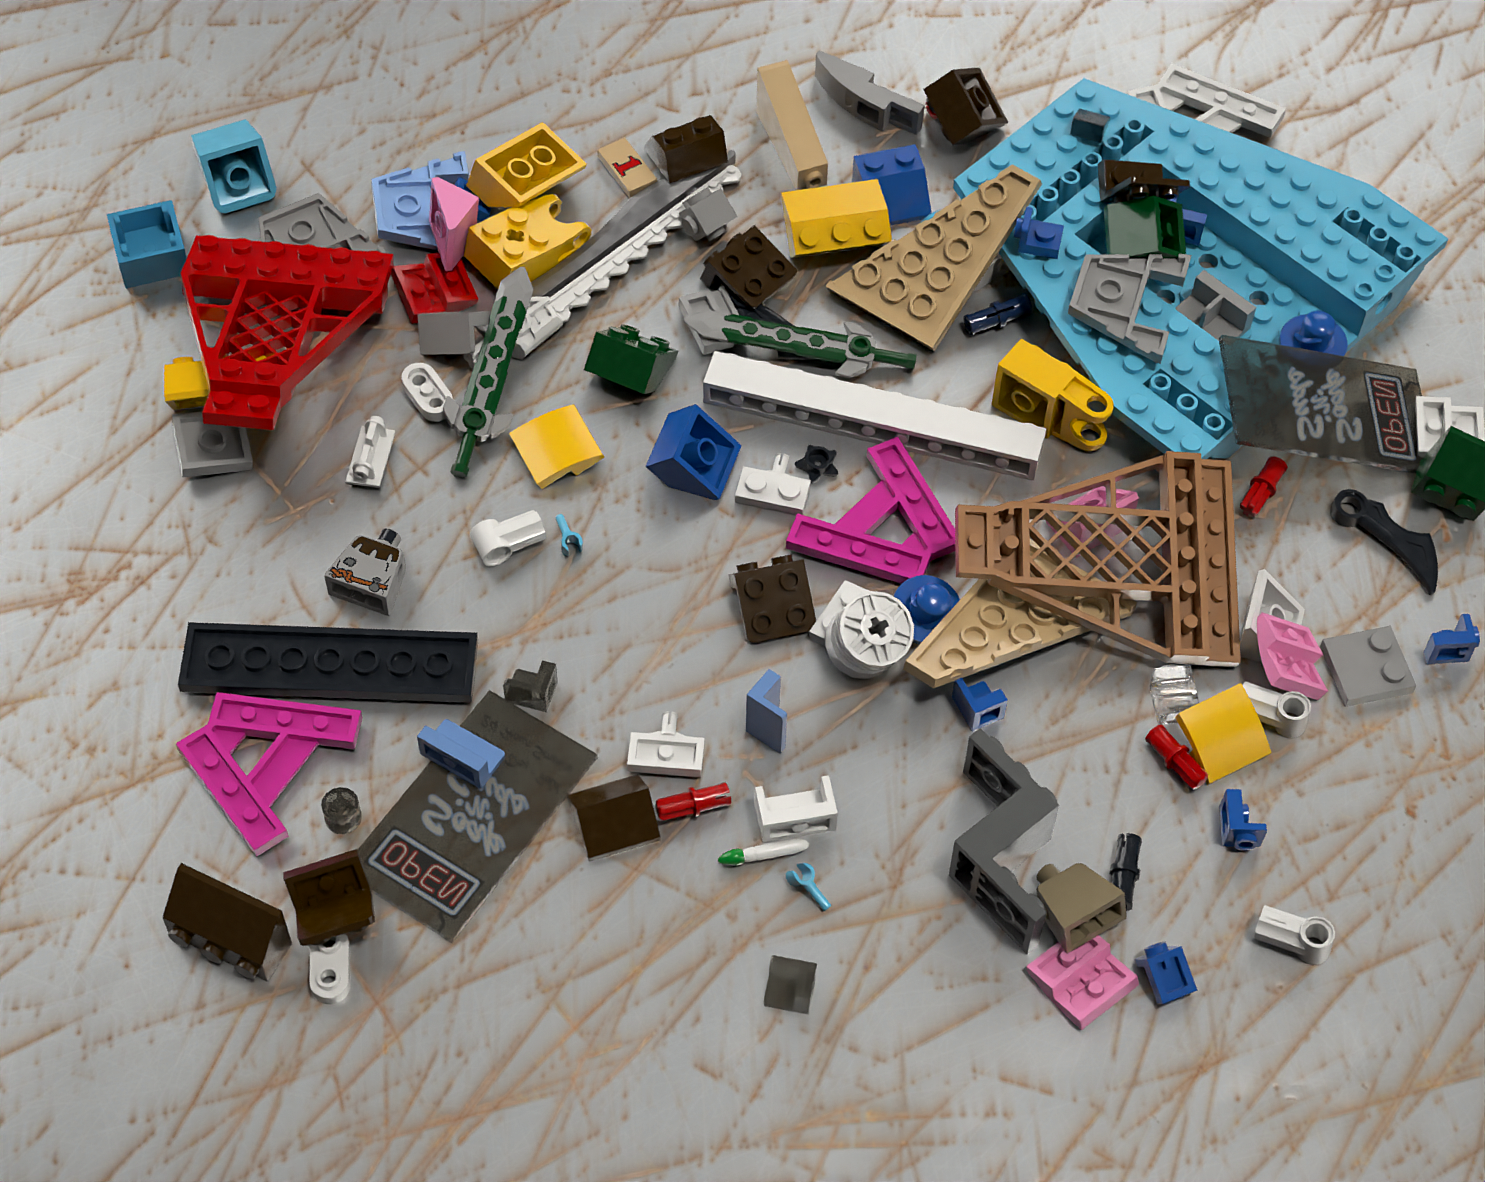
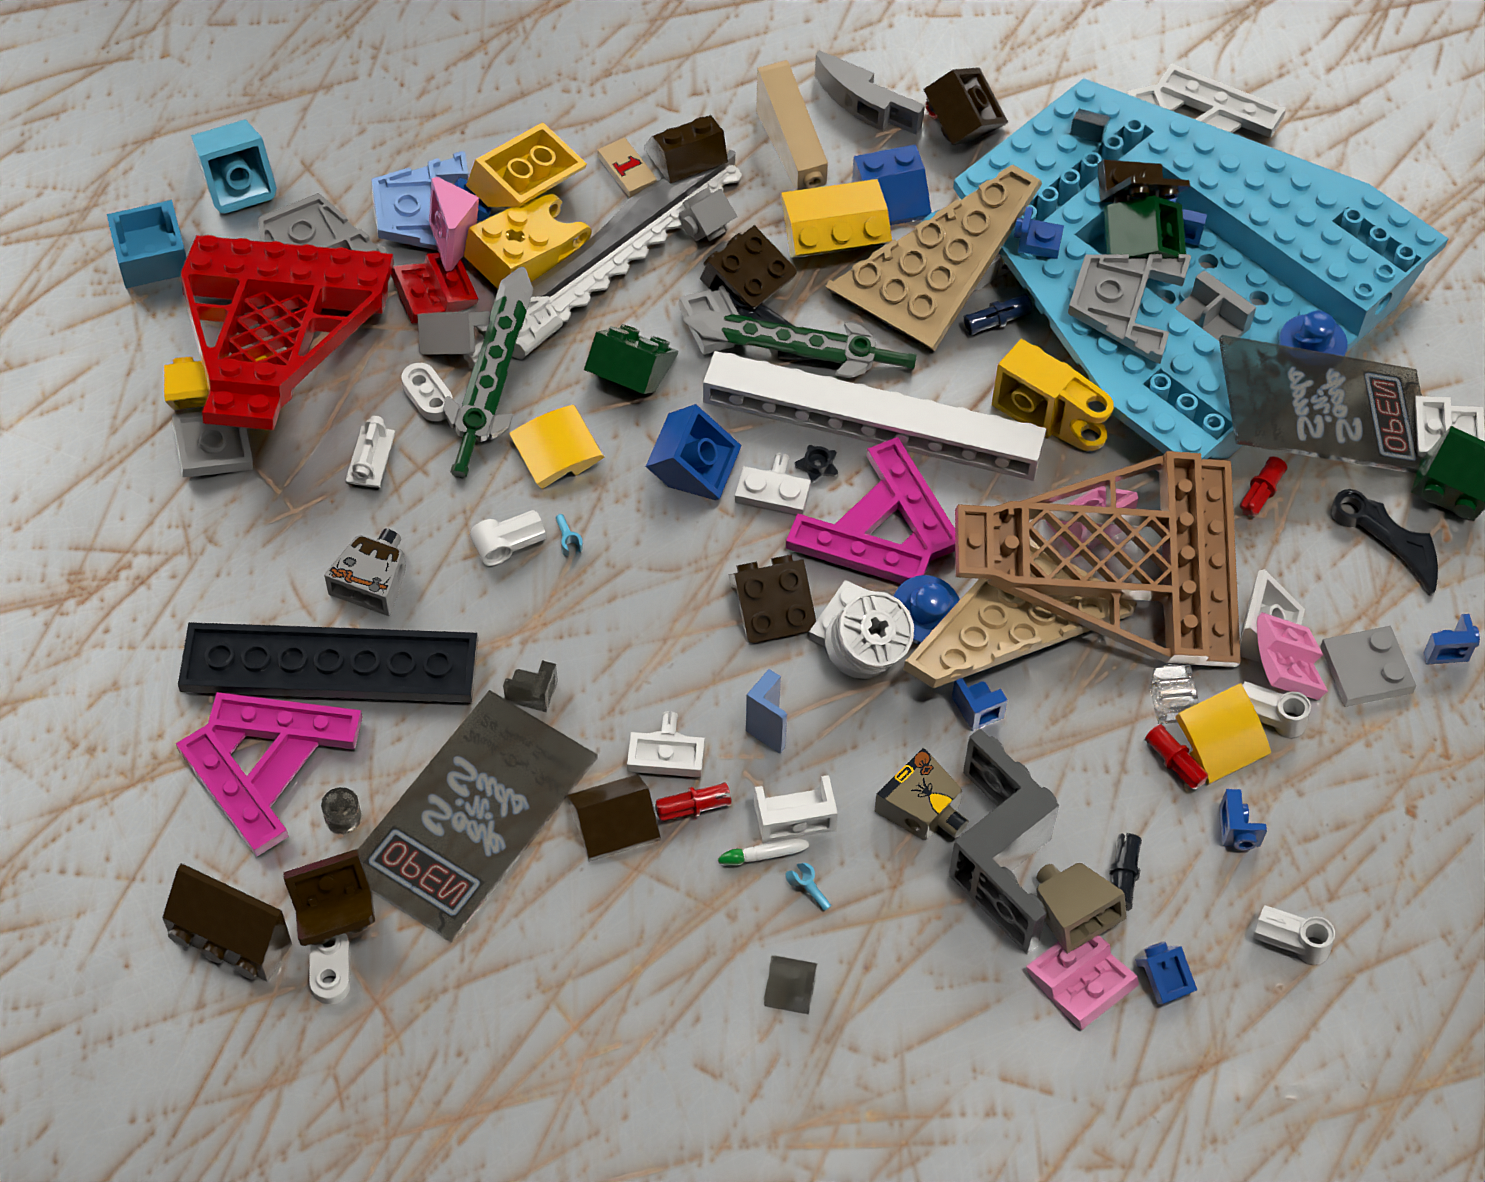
(460, 752): medium blue panel -> none
(922, 799): none -> dark tan torso

